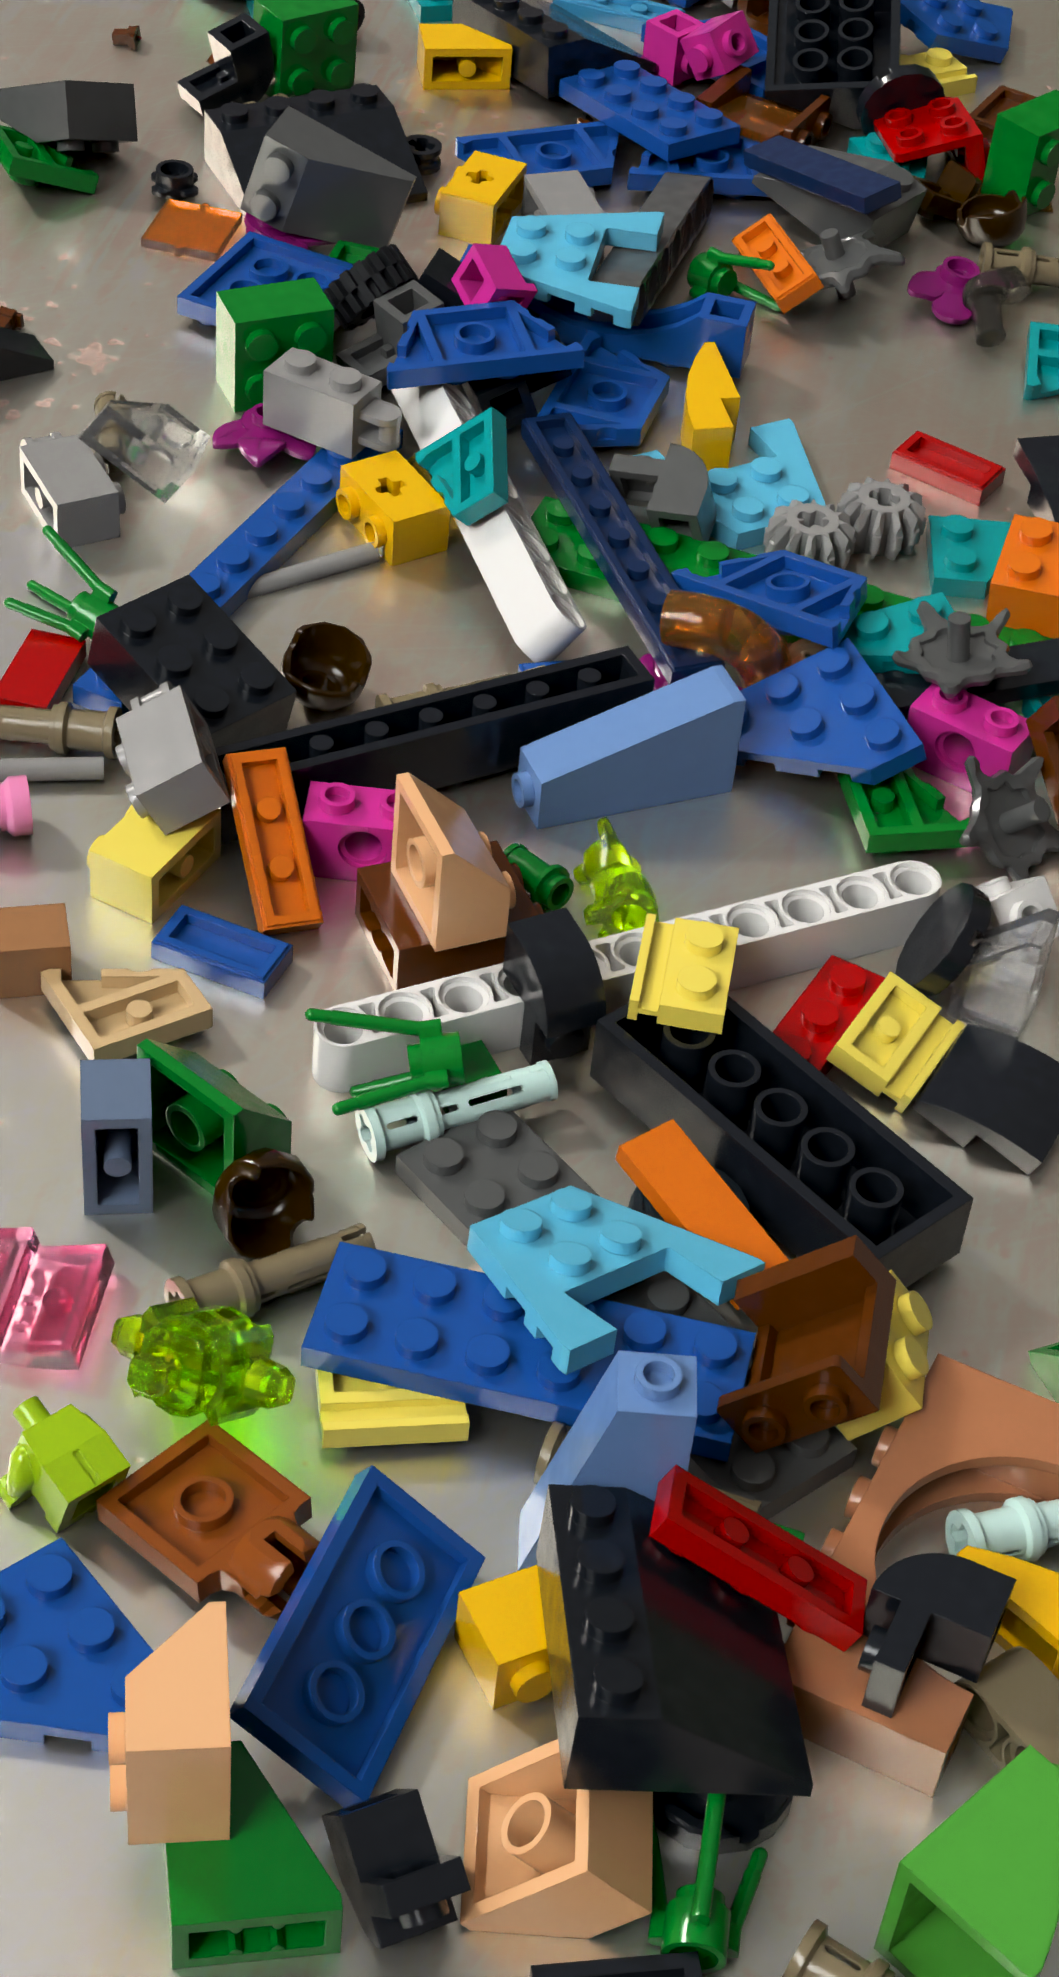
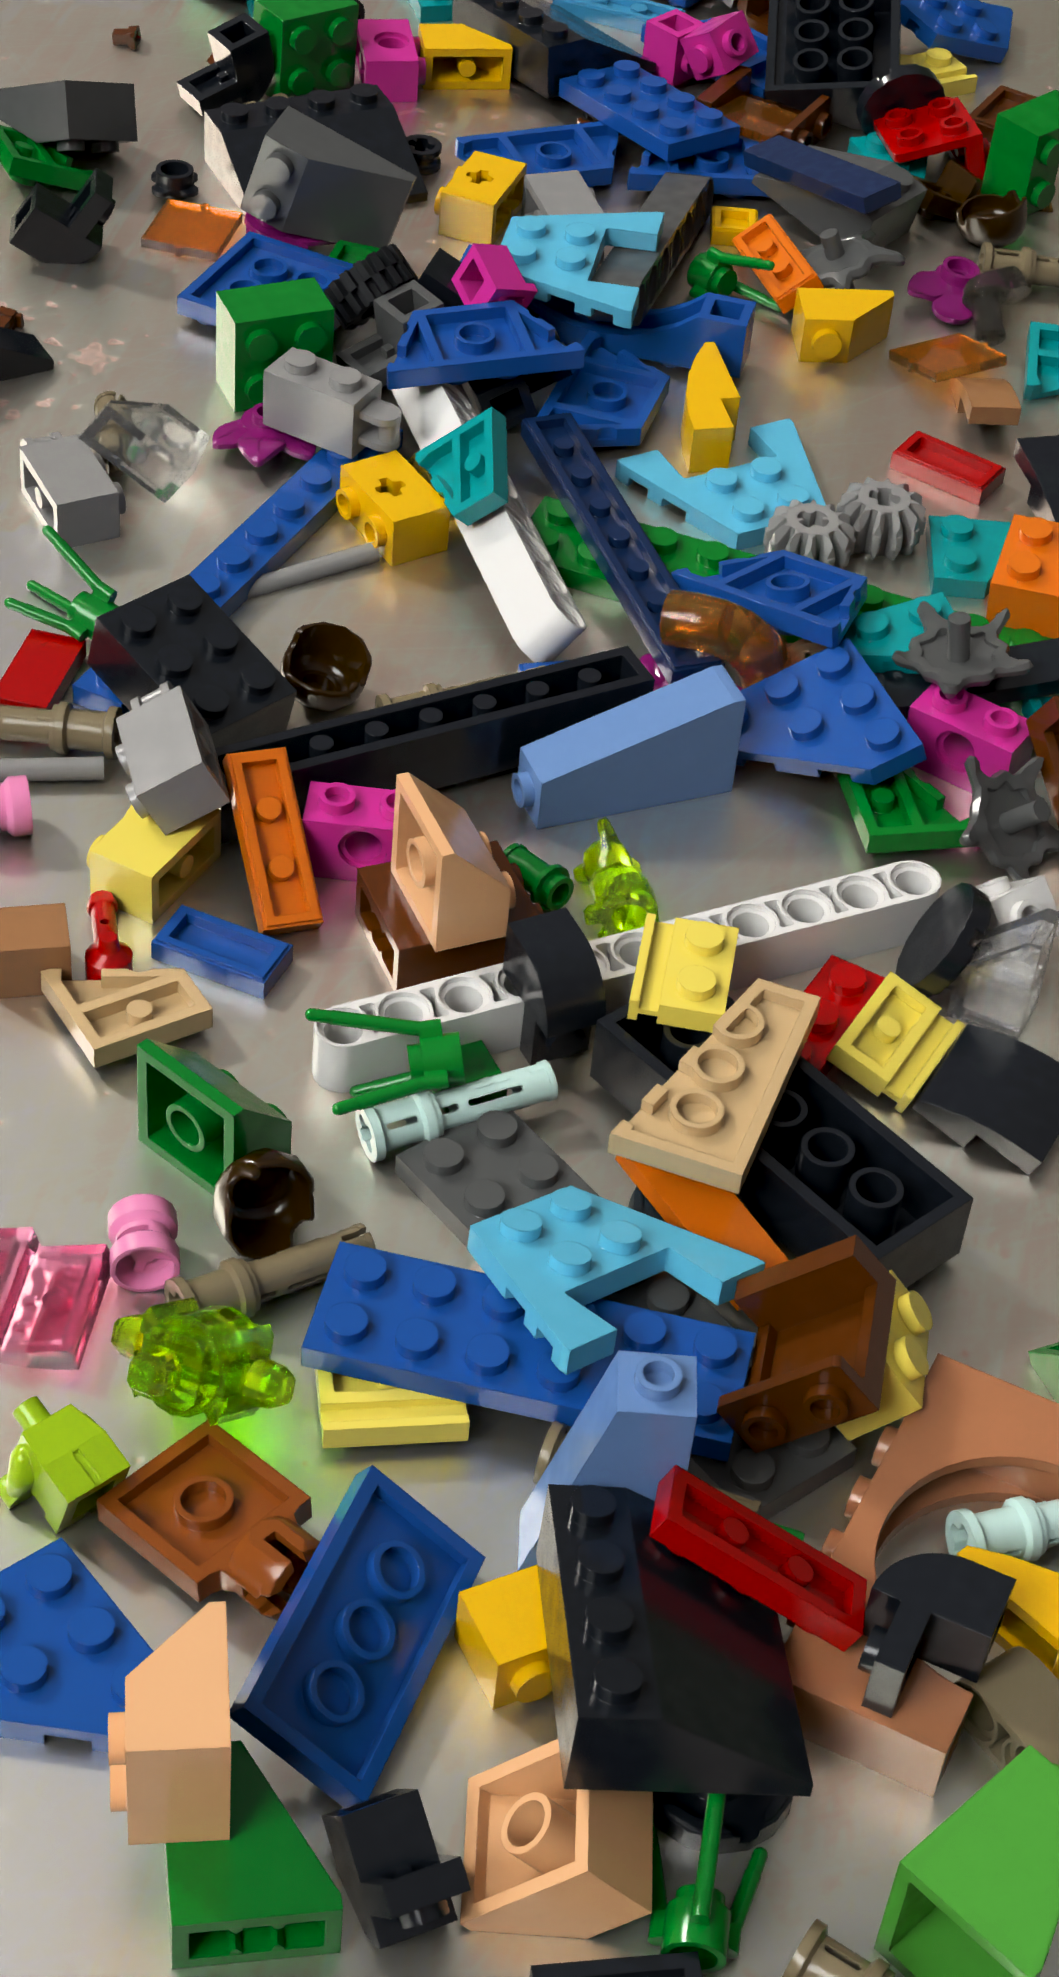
(62, 230): none -> black brick
(106, 950): none -> red piece
(116, 1136): sand blue brick -> none
(141, 1231): none -> bright pink wheel
(390, 58): none -> dark pink brick
(672, 490): dark grey brick -> none
(724, 1093): none -> tan wing
(729, 222): none -> yellow tile
(839, 322): none -> yellow slope
(947, 357): none -> clear orange piece
(986, 400): none -> medium nougat slope

